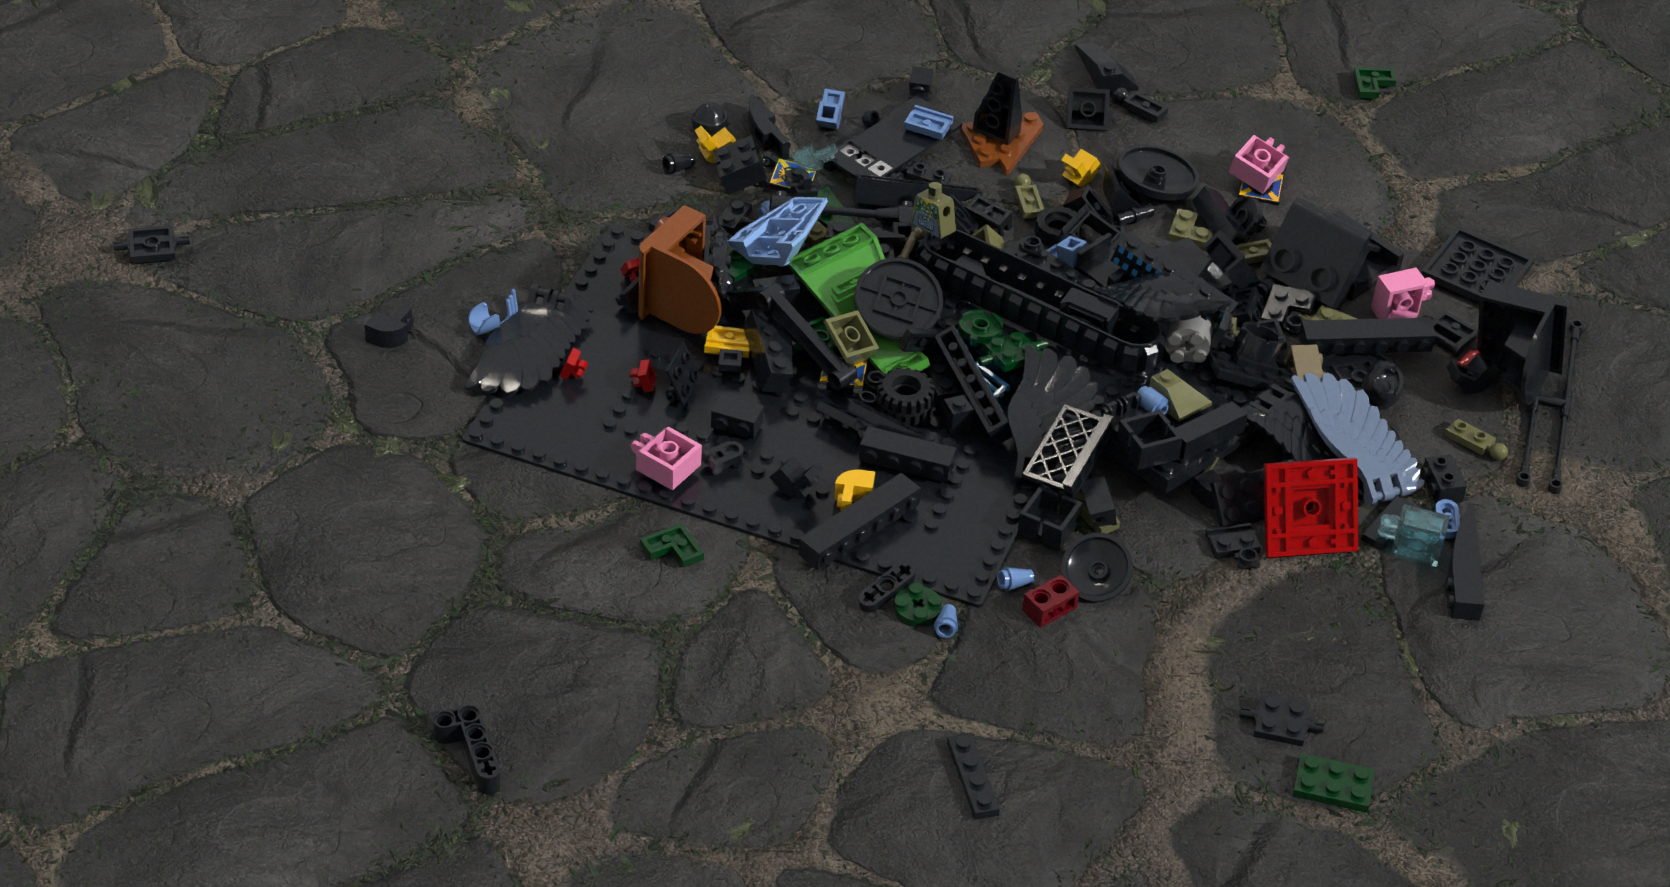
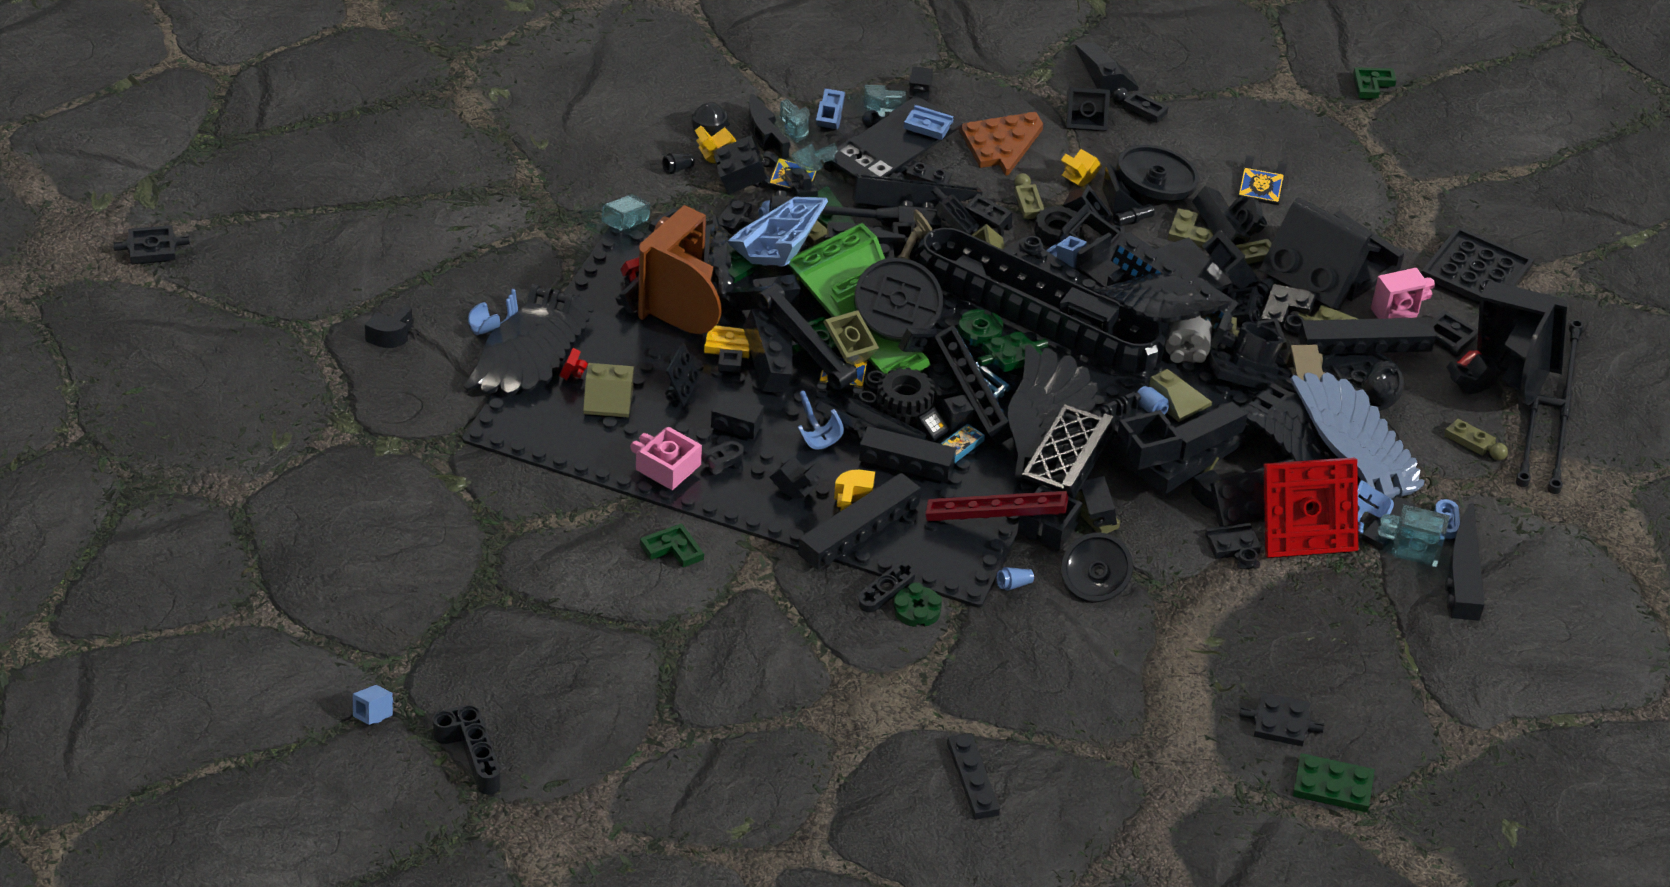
(372, 704): none -> medium blue brick
(608, 390): none -> olive slope
(626, 212): none -> clear light blue brick
(645, 376): red tile -> none
(795, 120): none -> clear light blue brick
(833, 428): none -> medium blue helmet
(882, 100): none -> clear light blue brick
(932, 424): none -> slope
(934, 211): olive torso -> none
(946, 623): medium blue cone -> none
(964, 441): none -> tile
(996, 506): none -> dark red plate
(1000, 109): black wedge -> none
(1050, 600): dark red brick -> none
(1259, 163): bright pink hinge -> none
(1382, 501): none -> medium blue helmet
(1443, 478): black brick -> none

